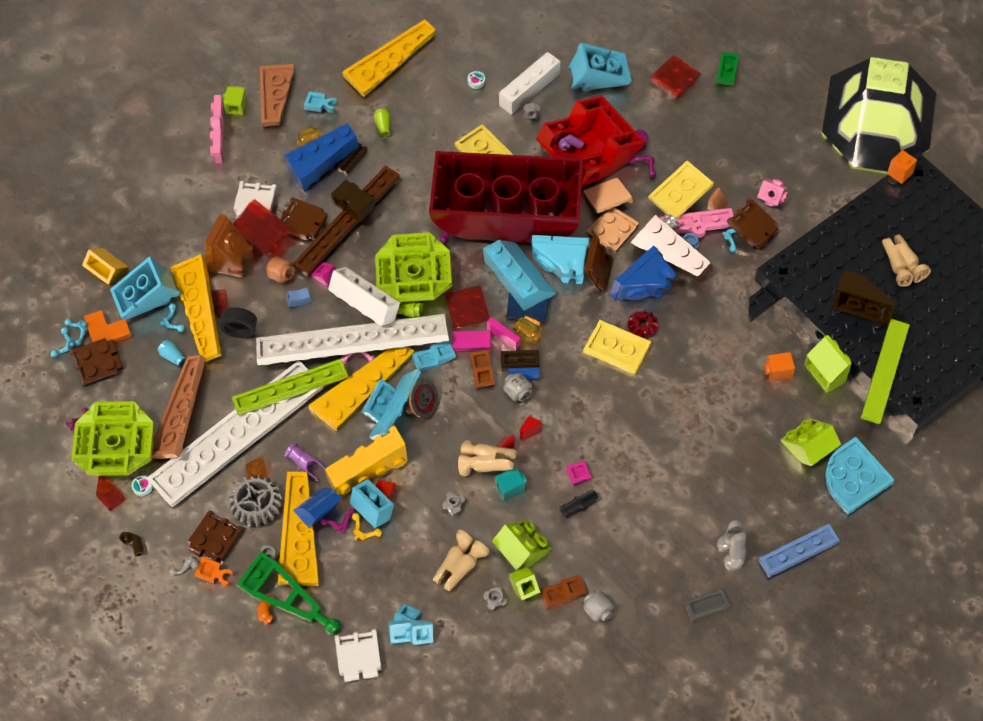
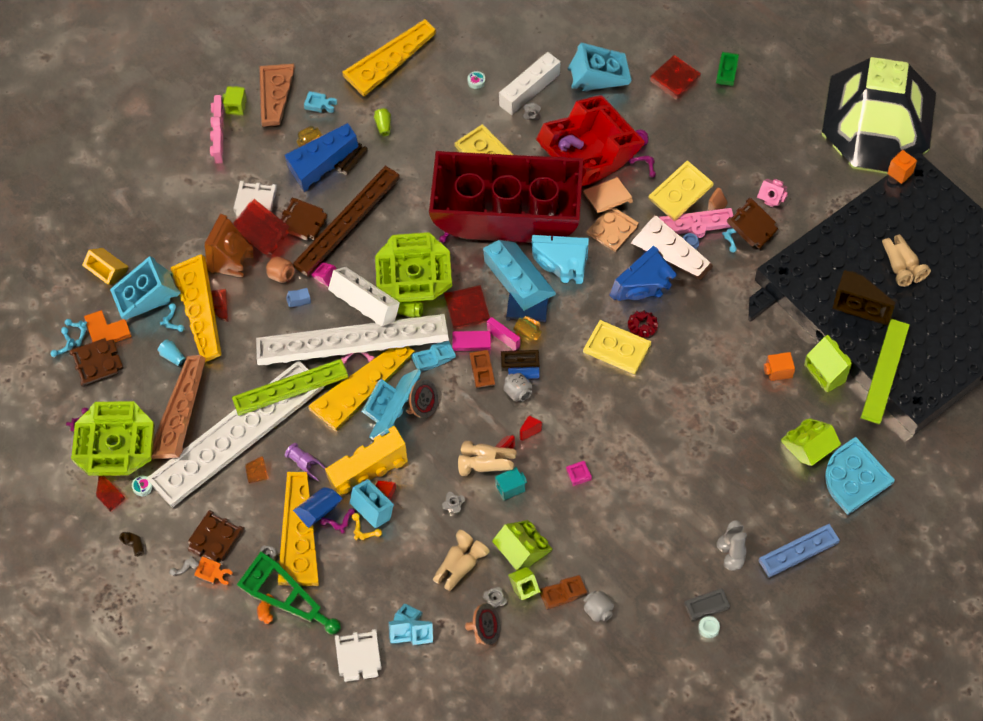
(238, 322): black tyre -> none
(267, 492): light grey gear -> none
(353, 199): dark brown brick -> none
(485, 624): none -> shield
(578, 503): black axle -> none
(598, 264): reddish brown plate -> none
(671, 221): light grey plate -> none
(709, 627): none -> light aqua tile

